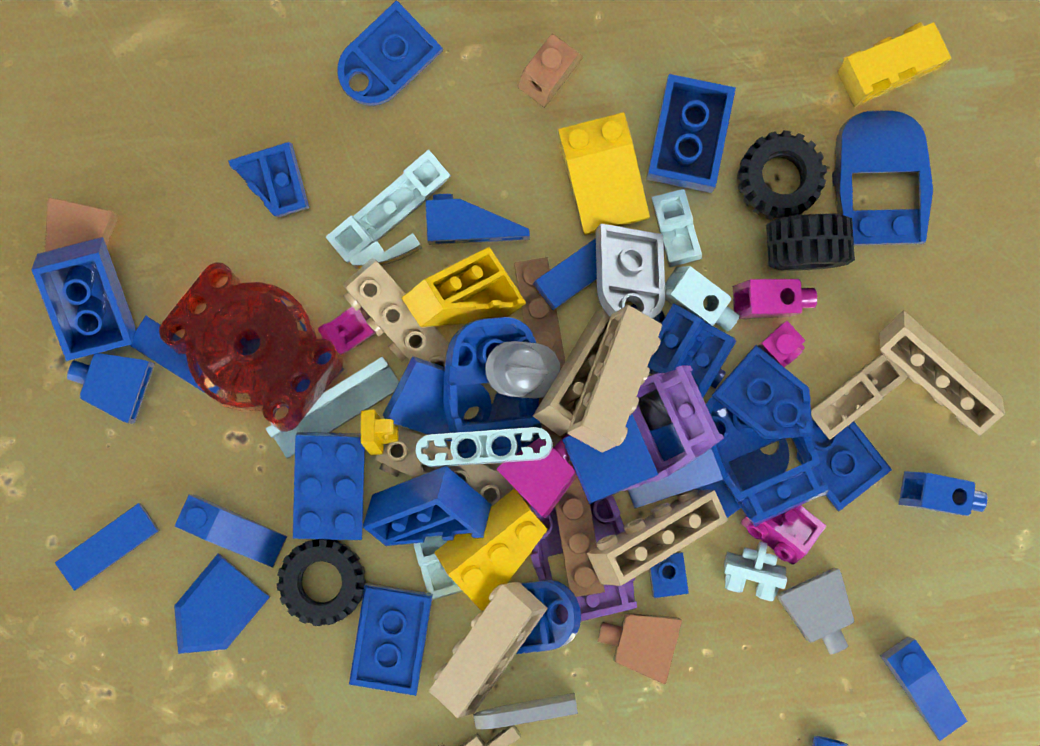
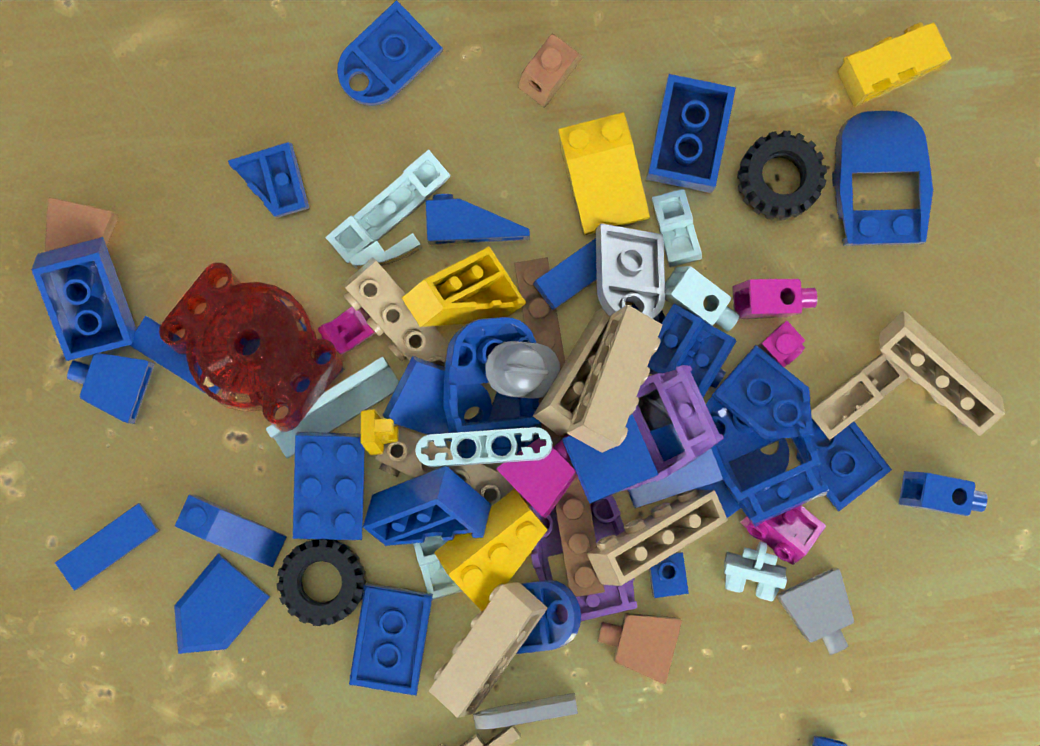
(810, 242): black tyre -> none
(924, 687): slope -> none

